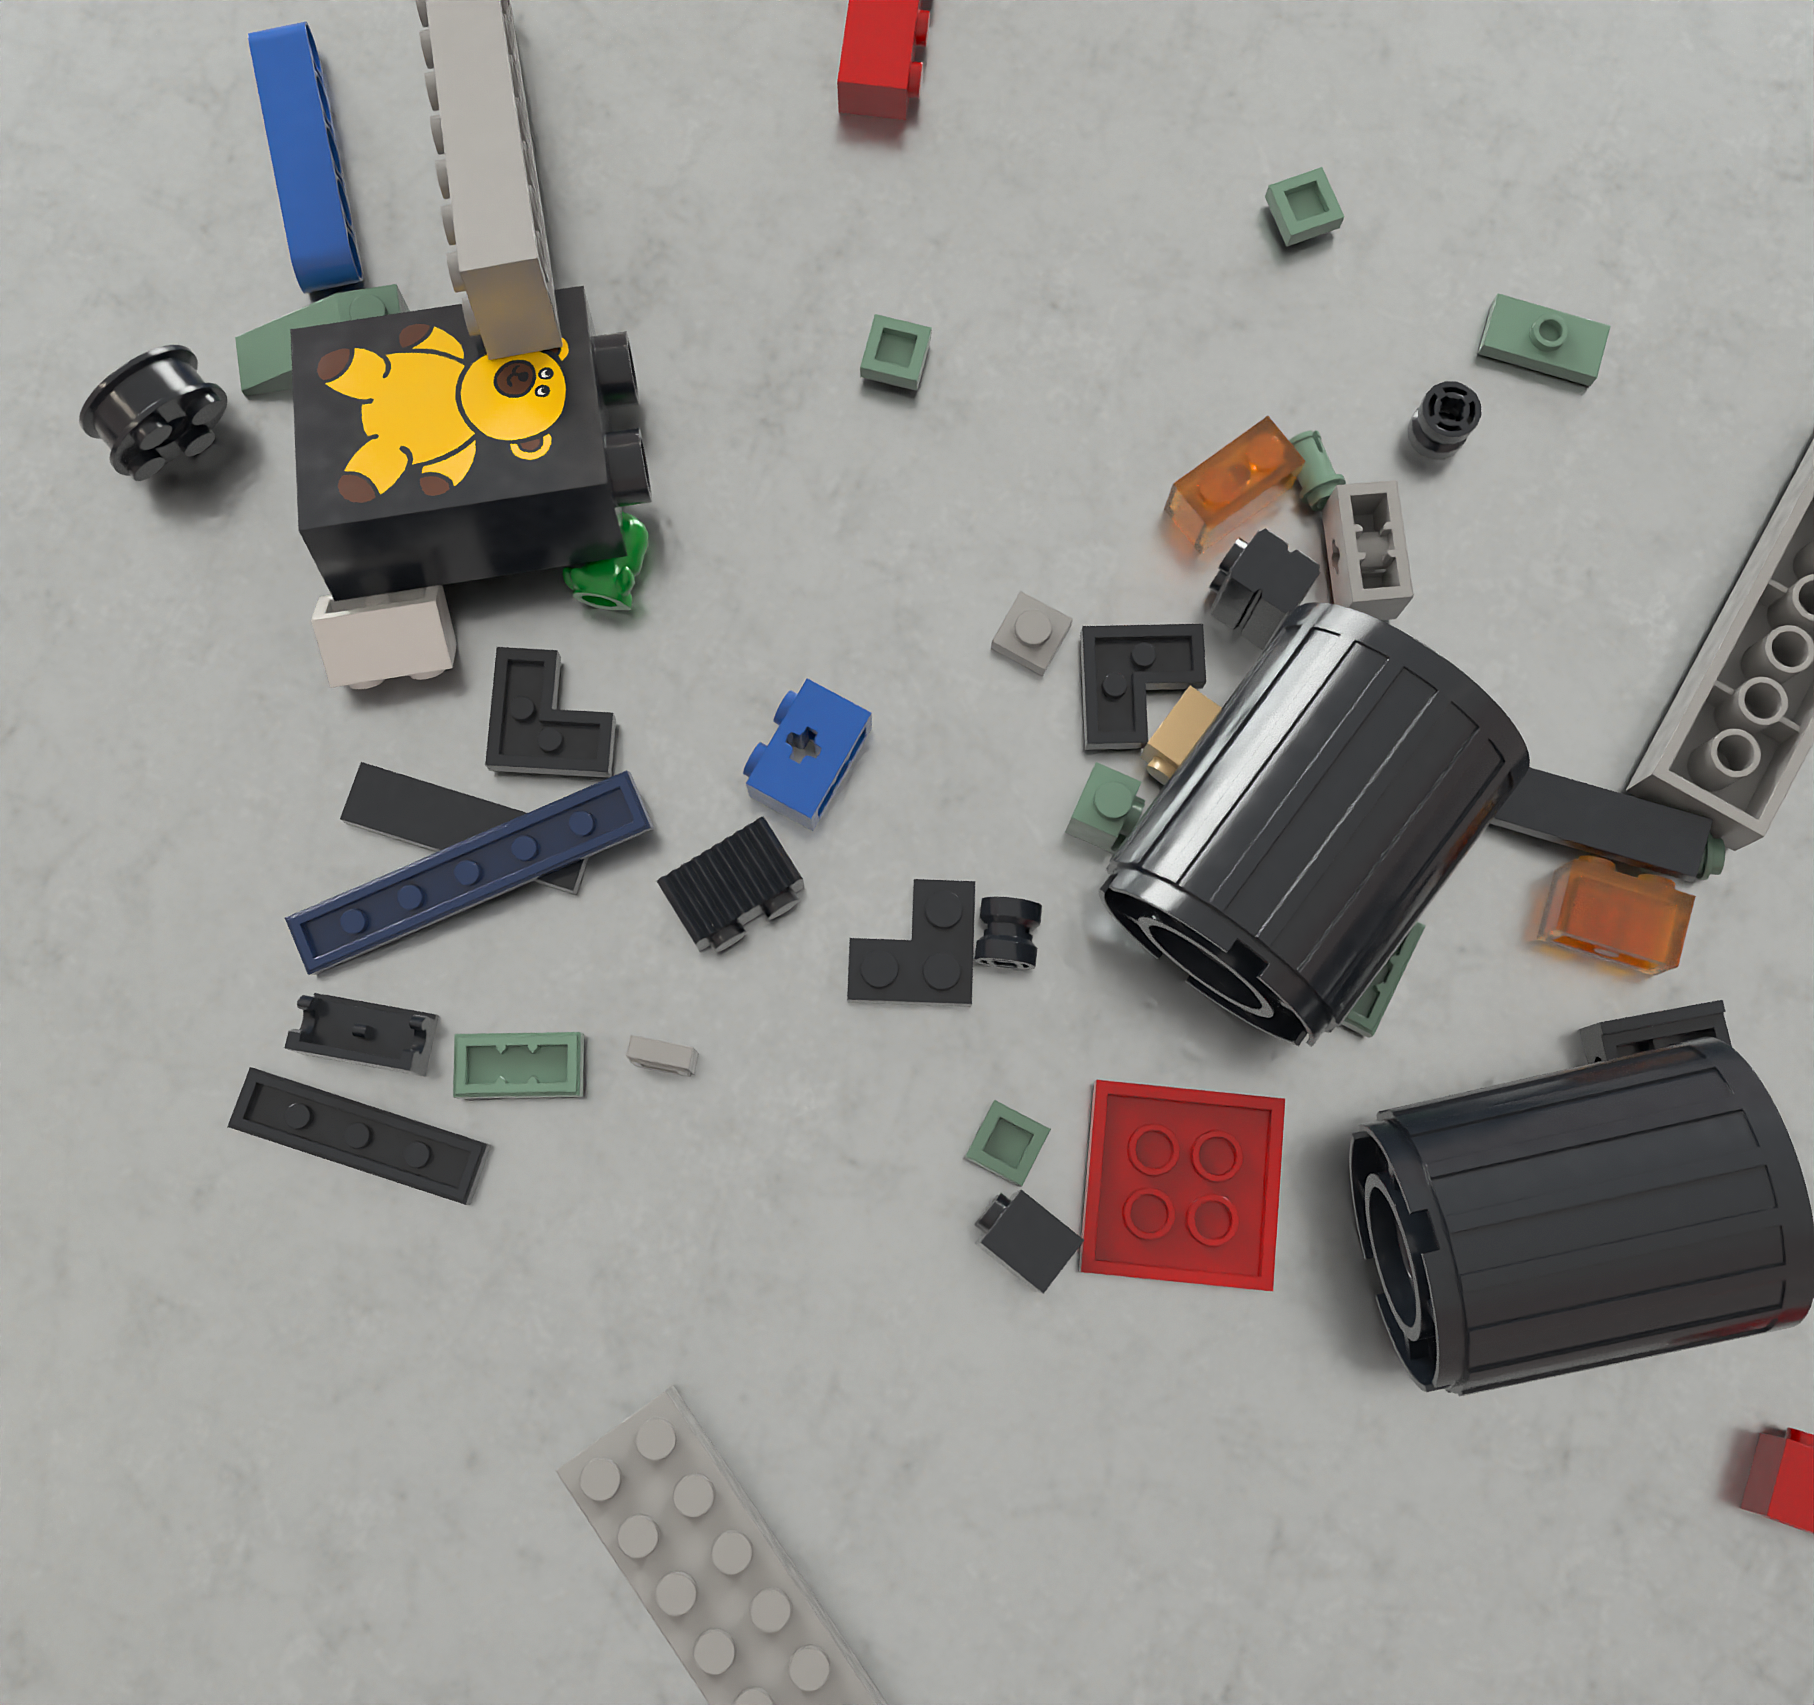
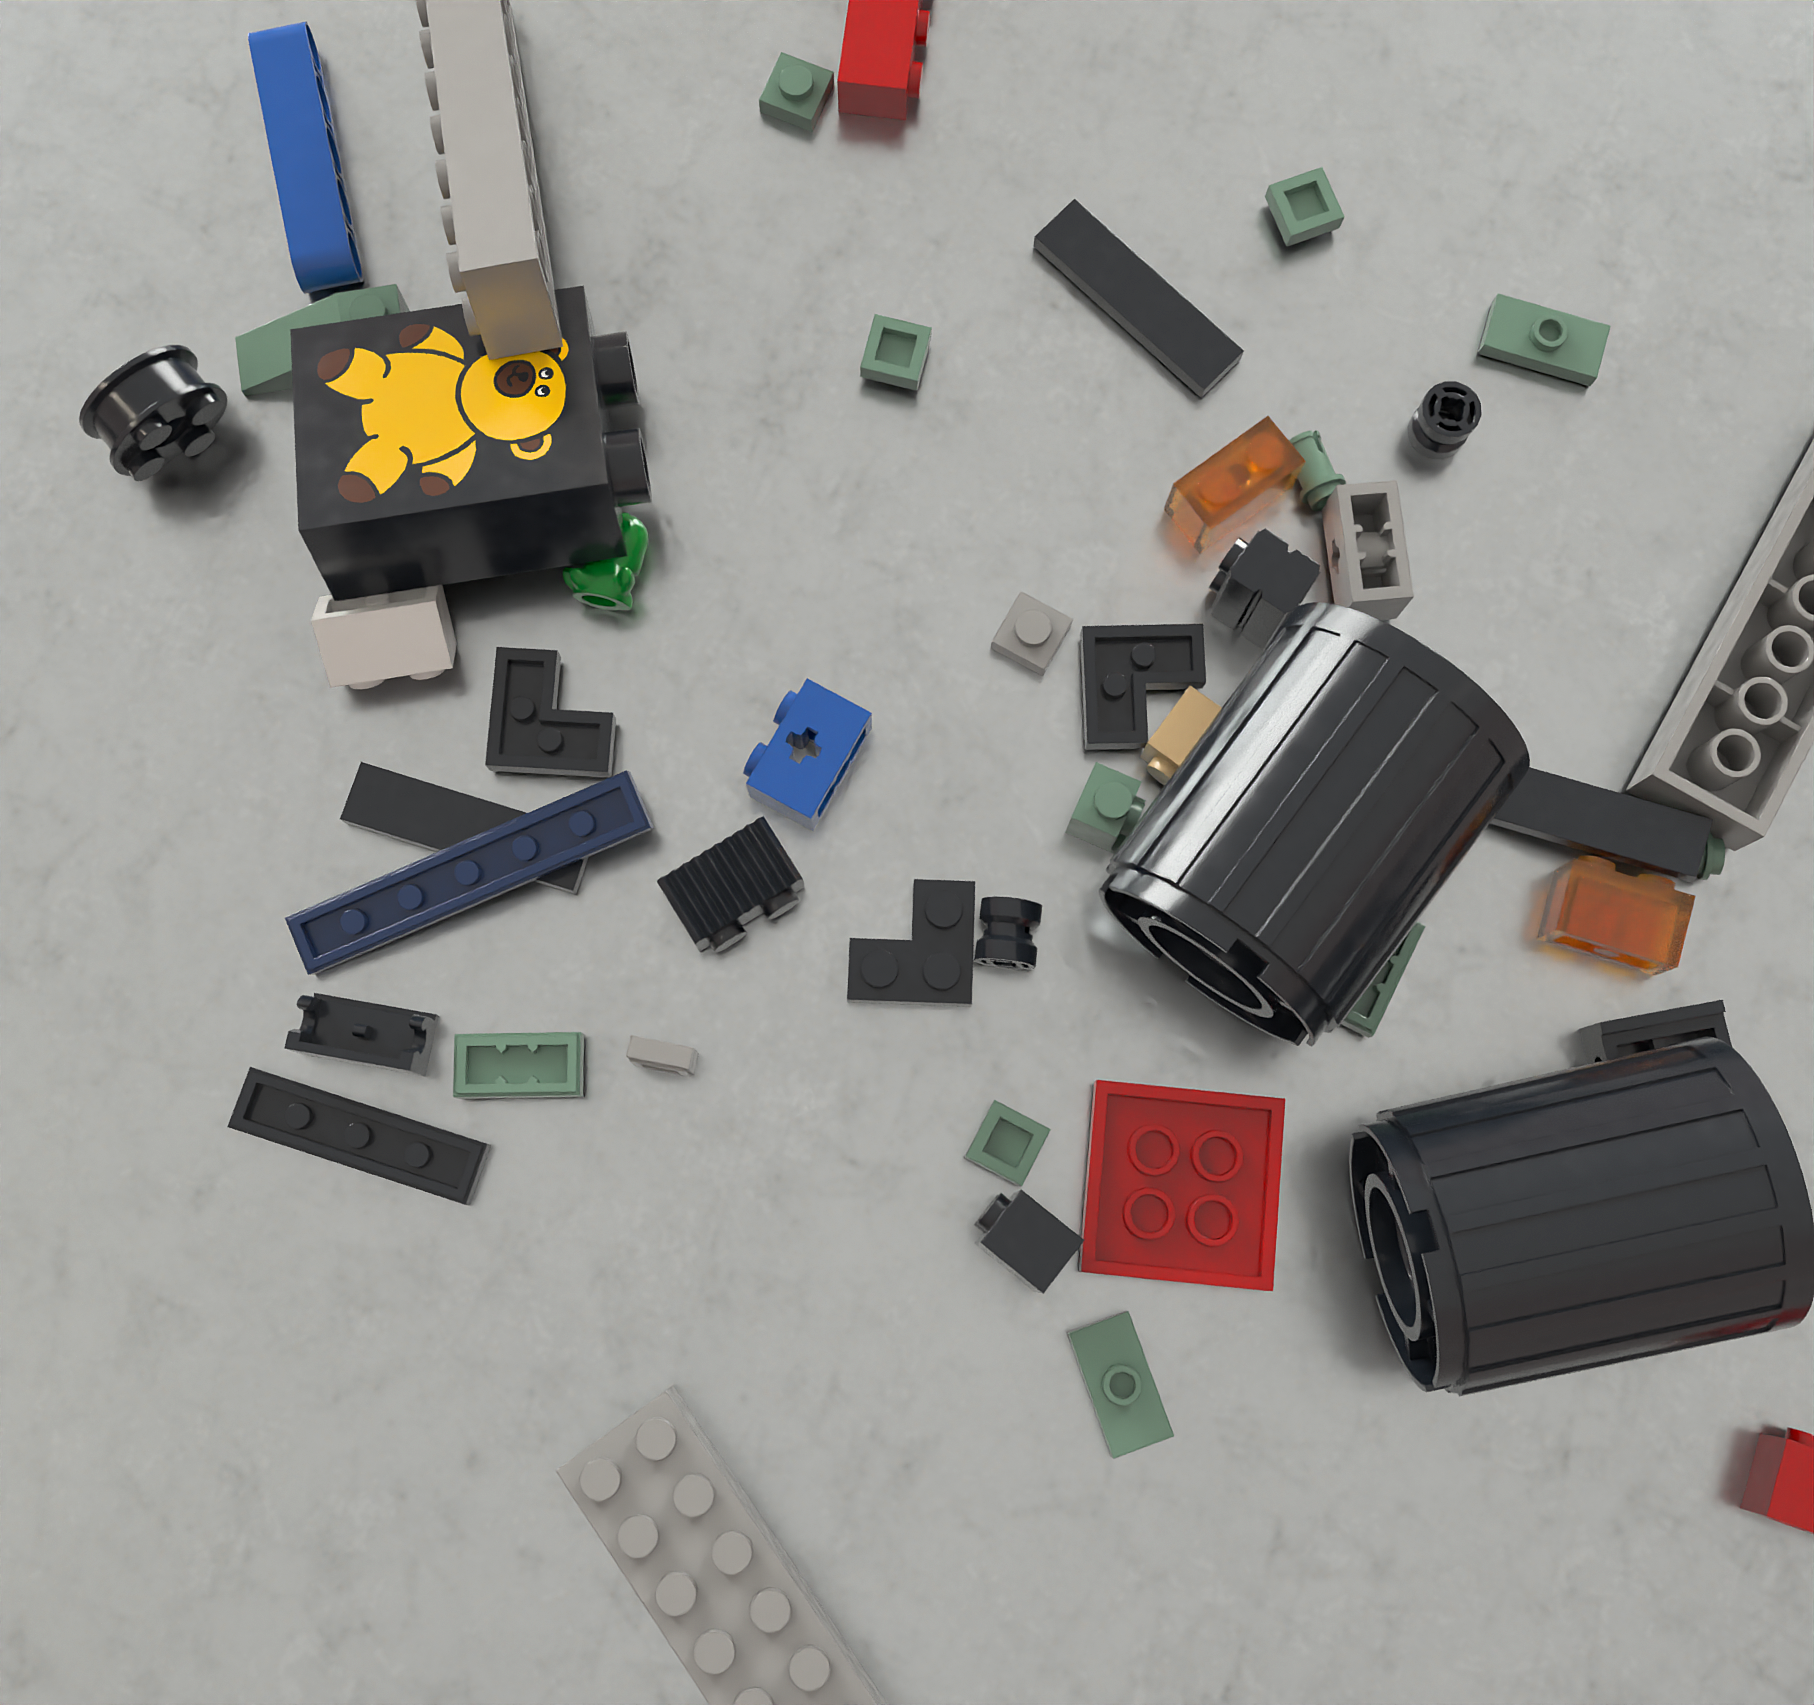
(796, 92): none -> sand green plate
(1120, 1384): none -> sand green plate
(1138, 298): none -> black tile

